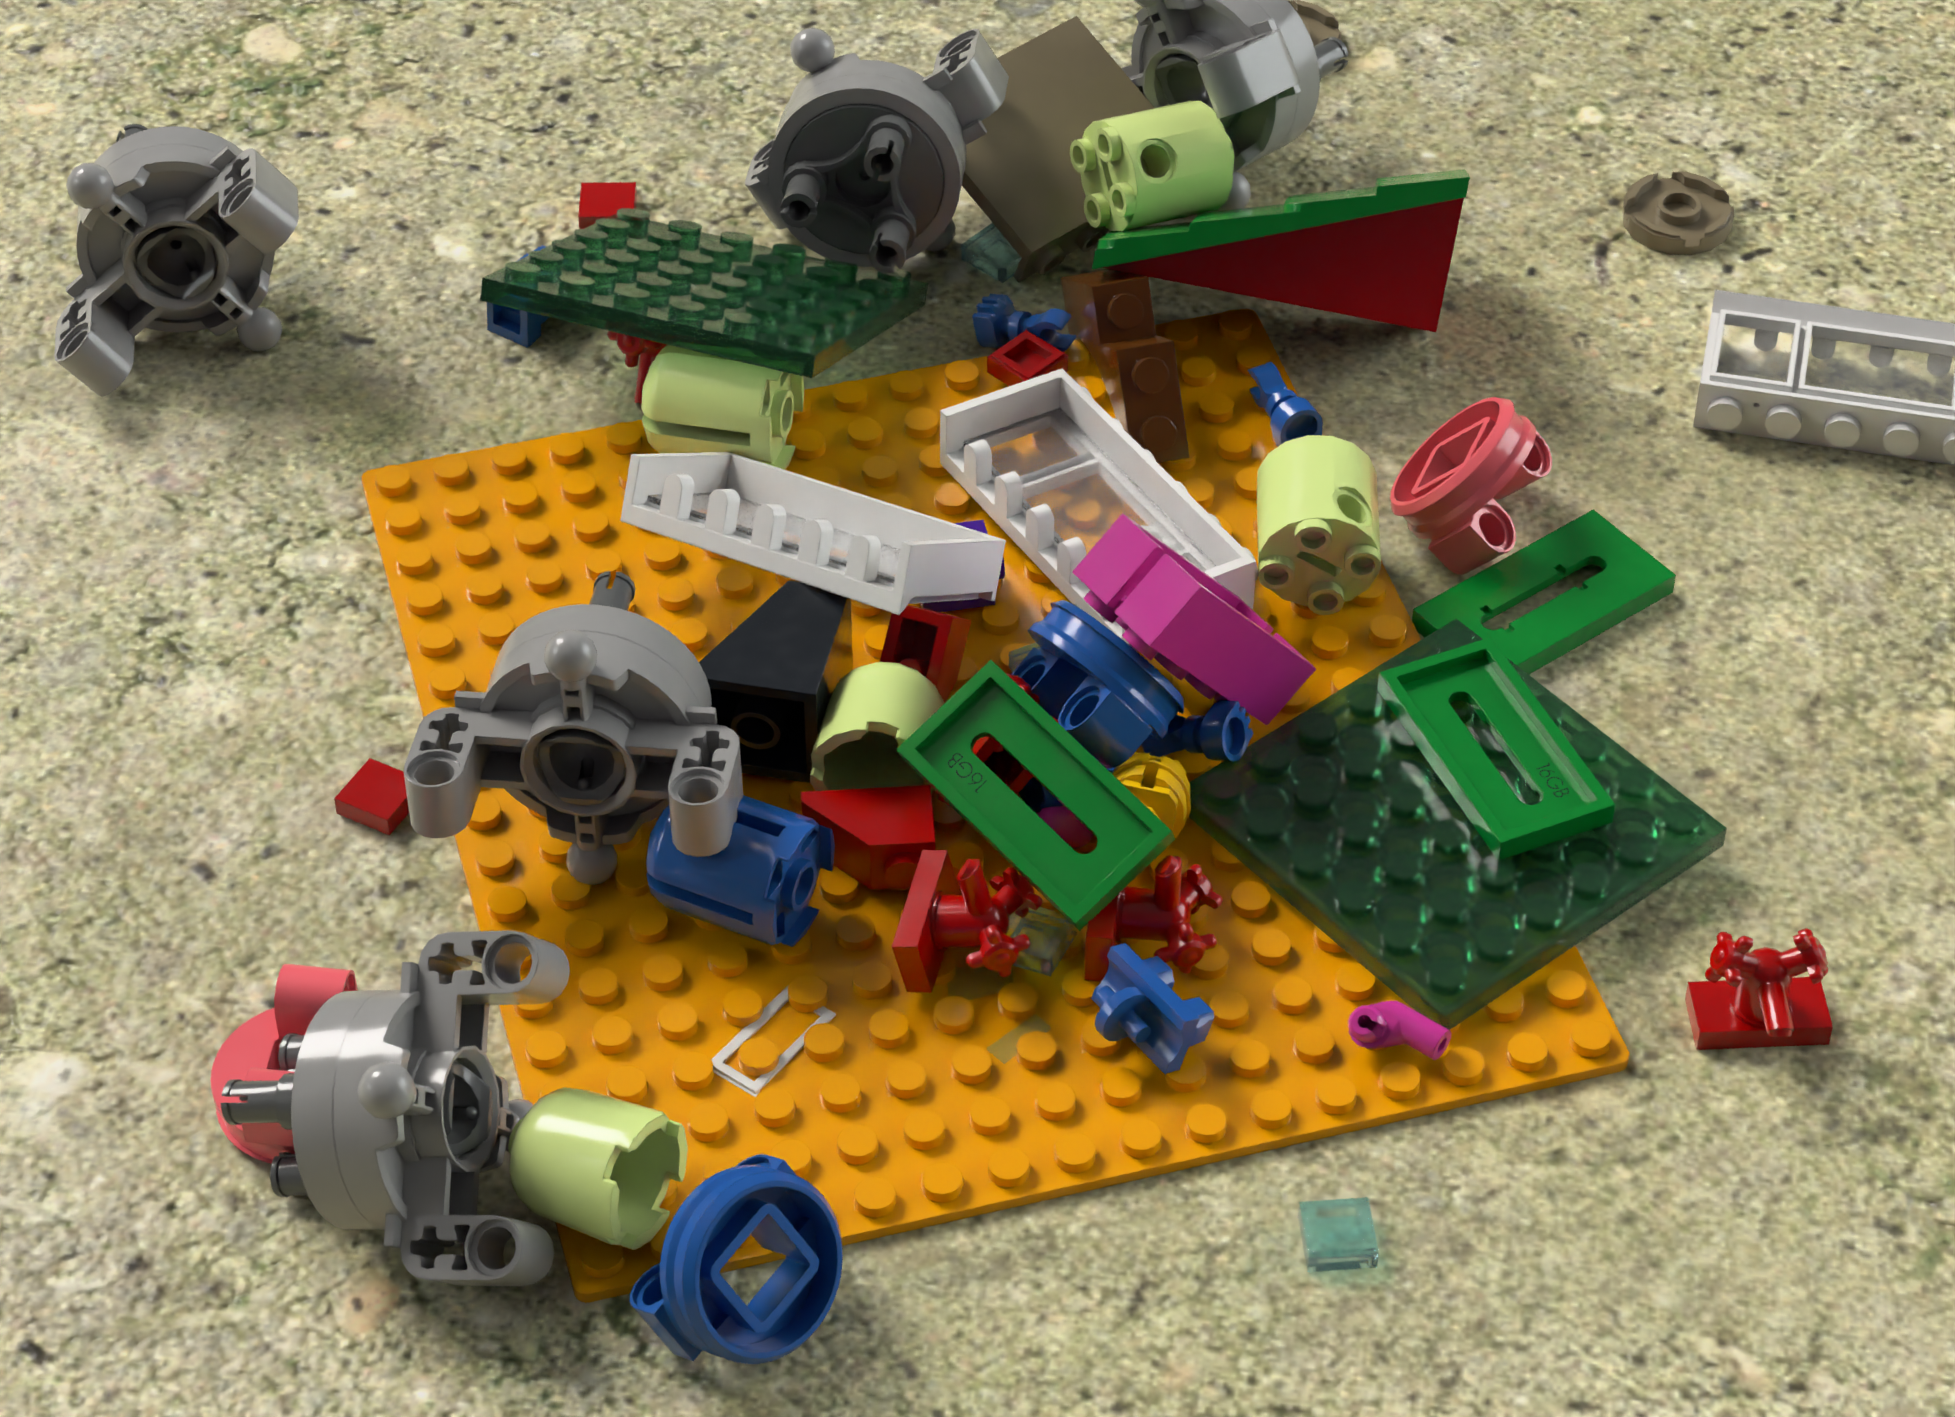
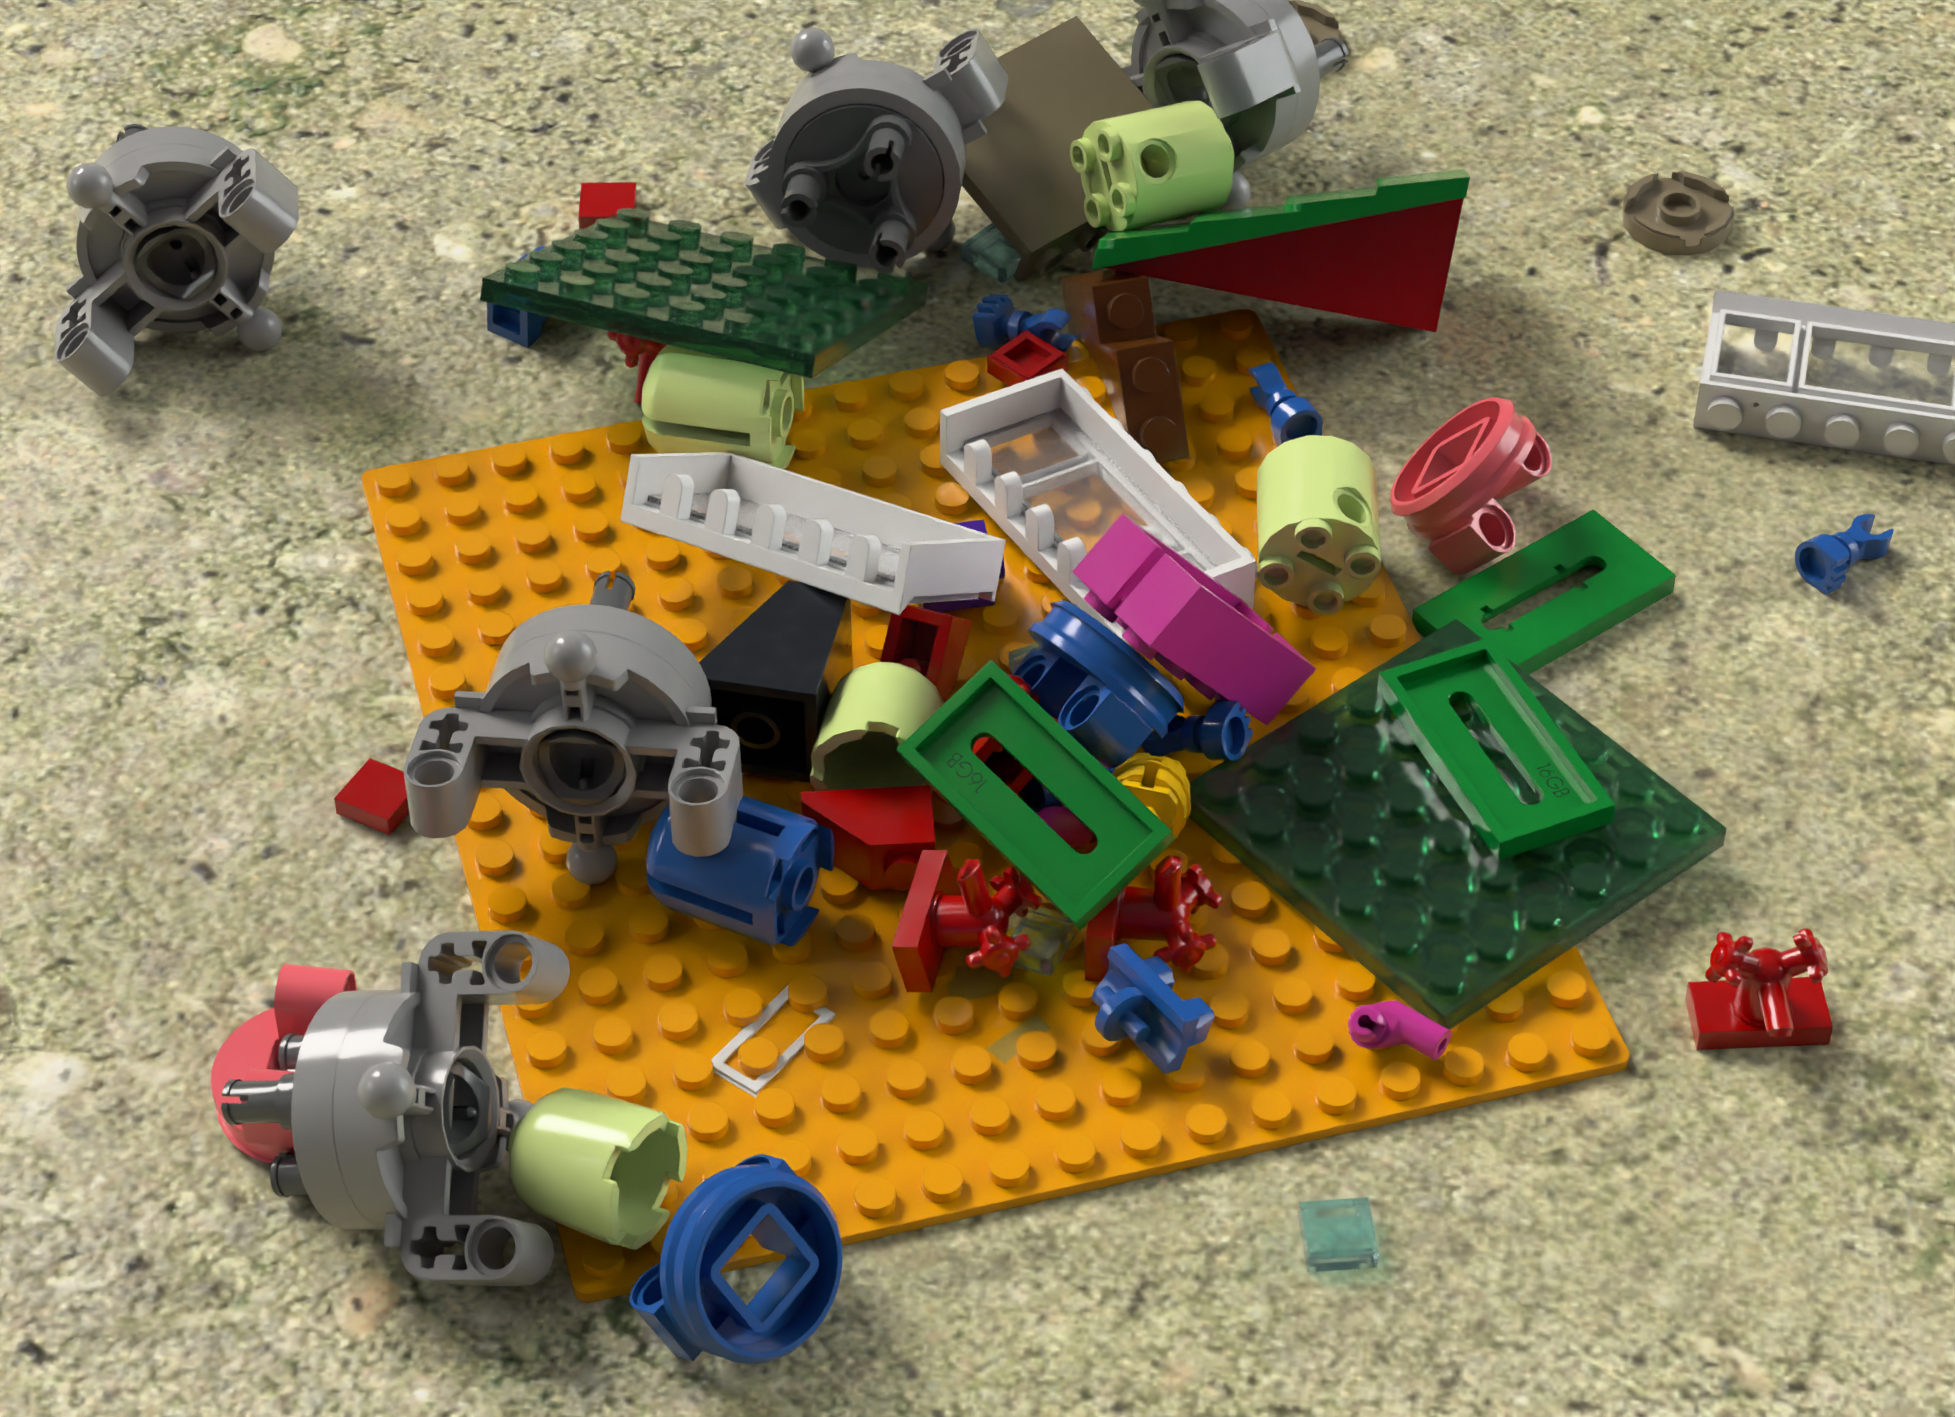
(1827, 557): none -> blue piece

